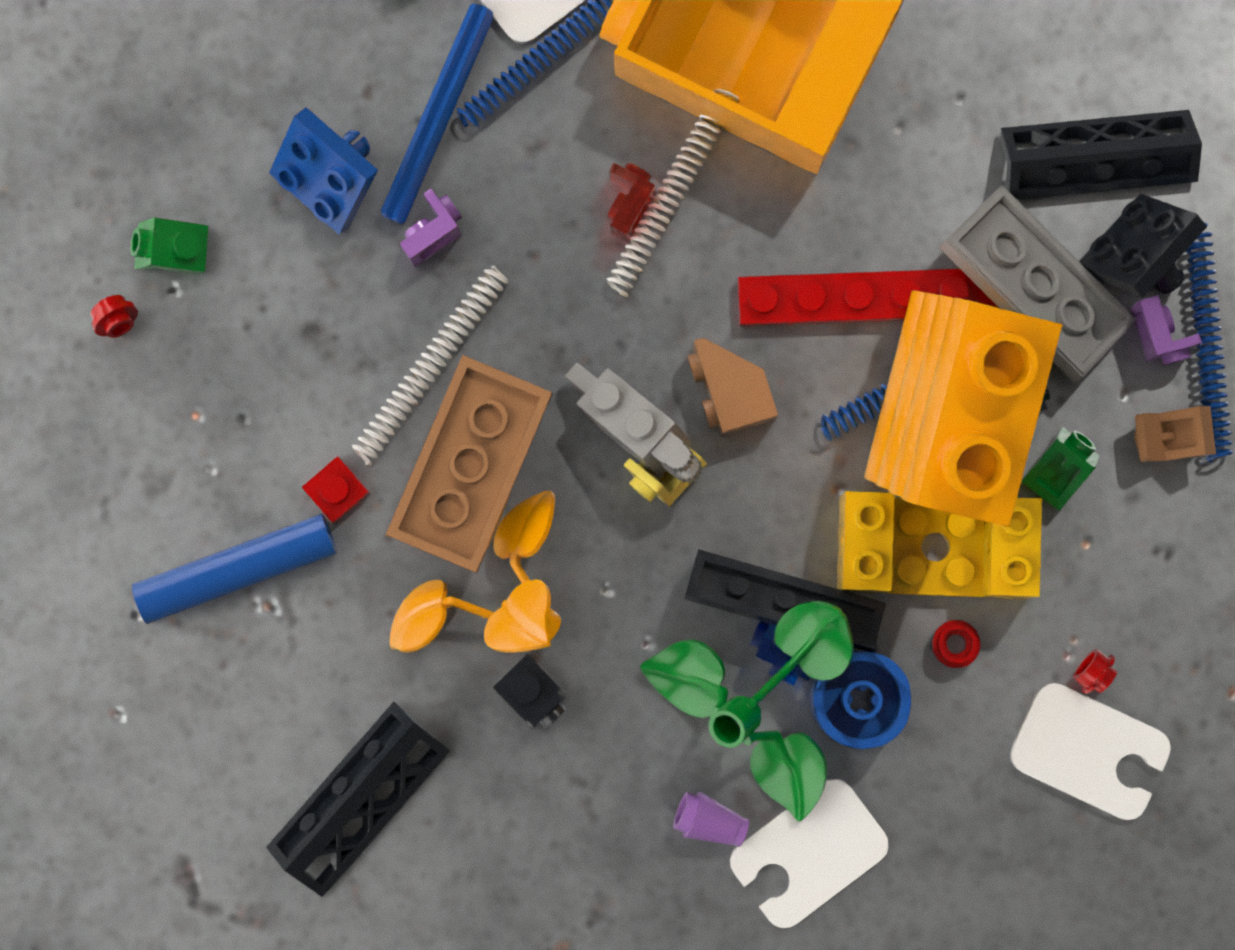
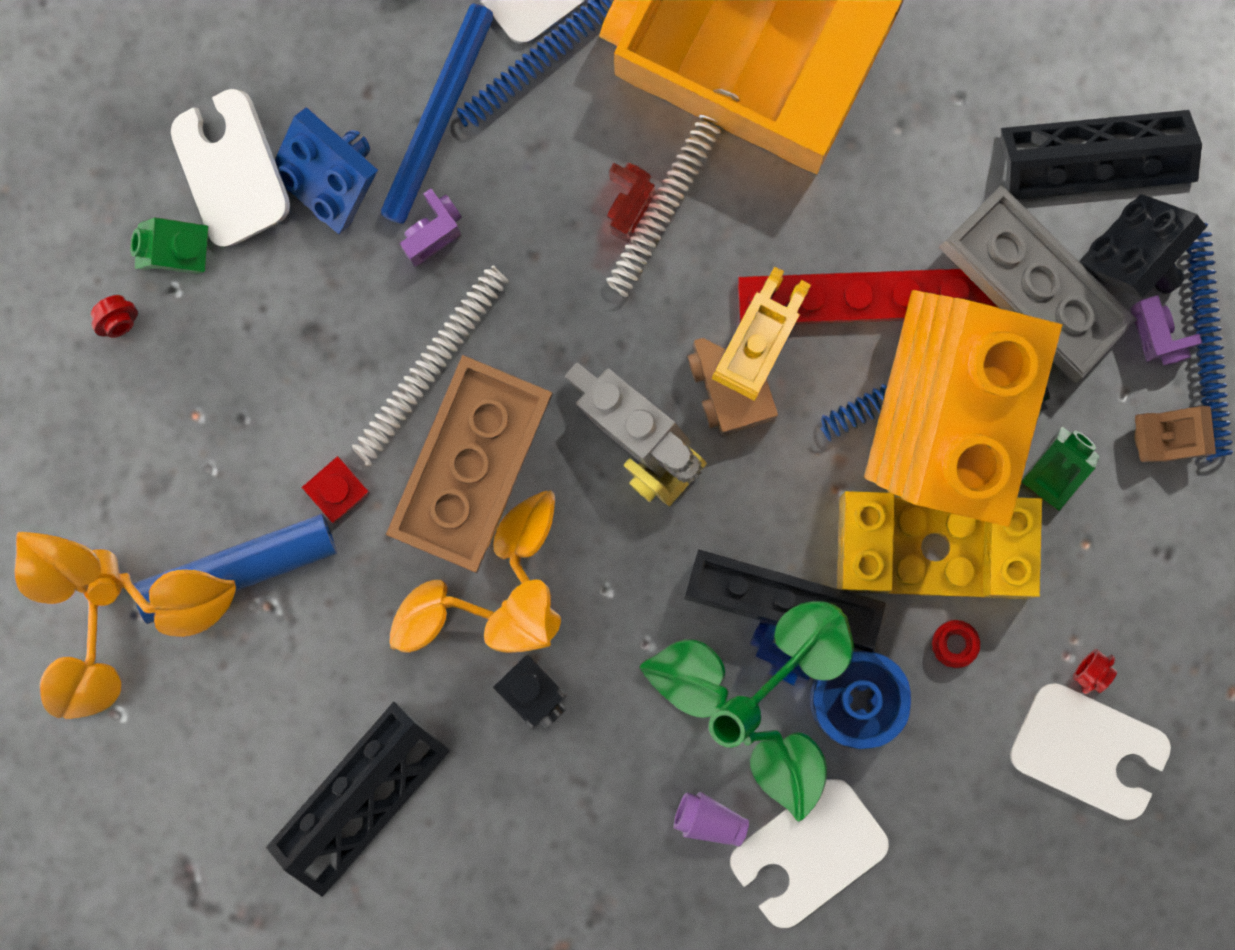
(50, 572): none -> light orange plant
(232, 178): none -> white piece
(759, 338): none -> yellow hinge

